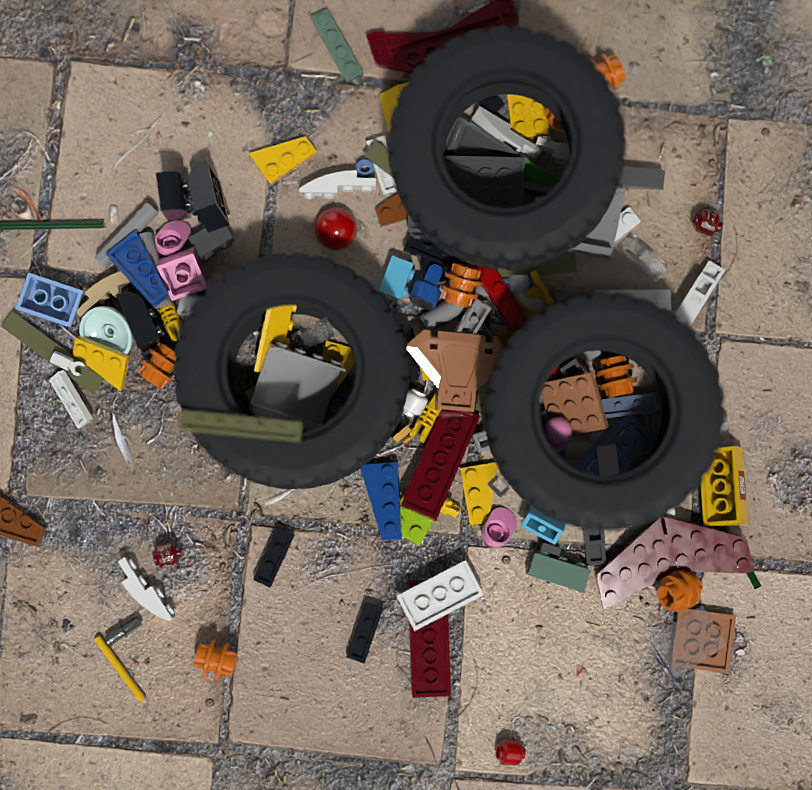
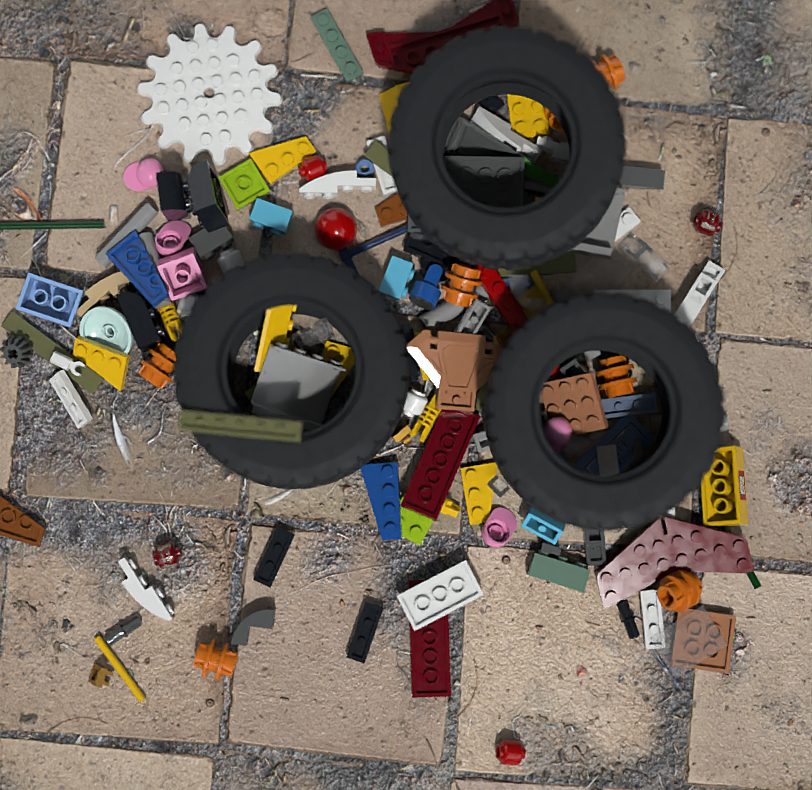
(19, 358): none -> dark grey gear
(98, 675): none -> pearl gold tile
(142, 174): none -> bright pink cap
(213, 122): none -> white plate
(229, 259): none -> white head
(244, 184): none -> lime plate
(260, 619): none -> dark grey brick
(271, 217): none -> medium azure brick
(312, 168): none -> red head
(347, 254): none -> dark blue piece
(628, 619): none -> black axle
(651, 615): none -> white plate

